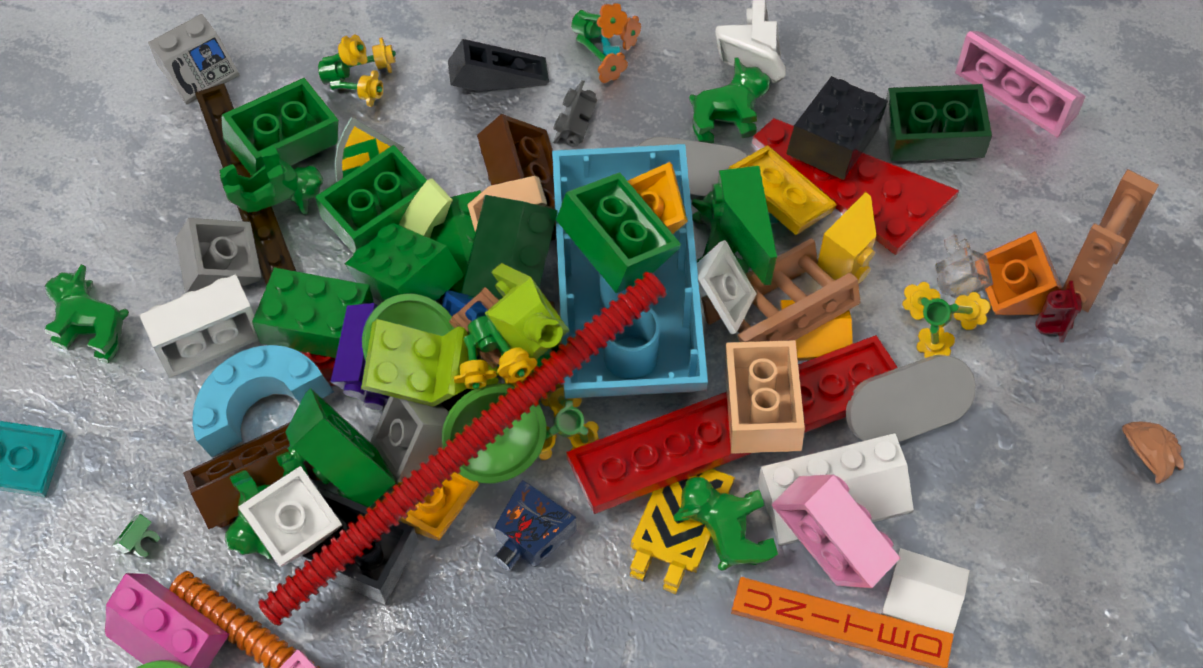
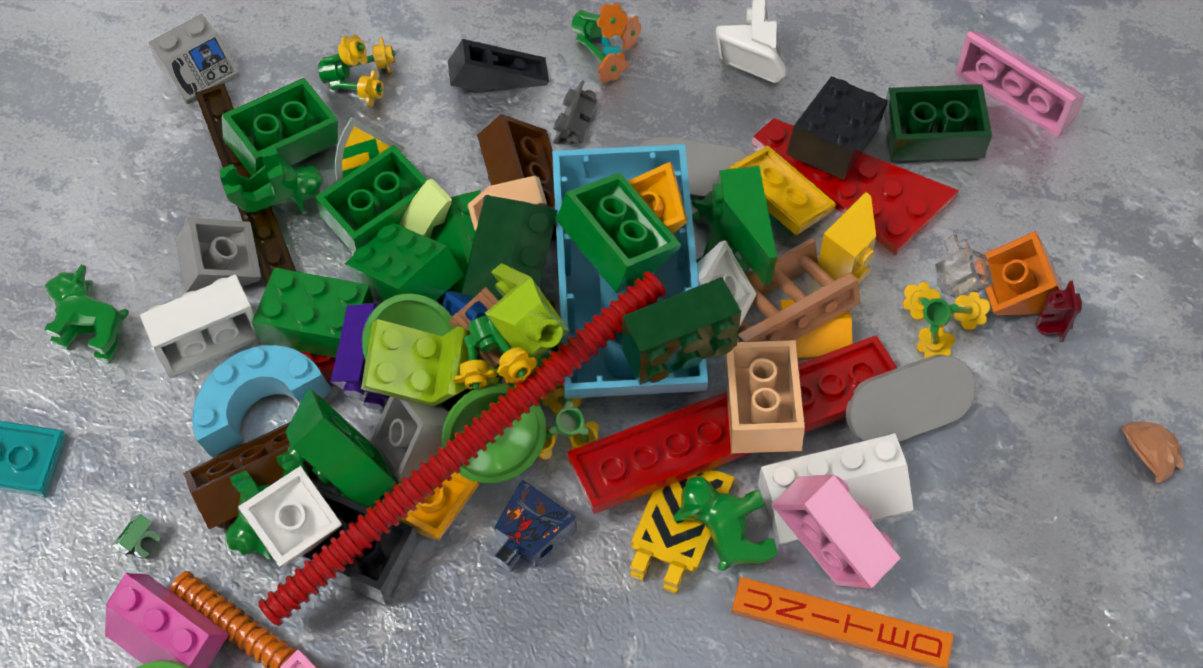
(681, 331): none -> dark green brick
(730, 103): green animal -> none
(926, 591): white slope -> none
(1111, 237): nougat fence -> none

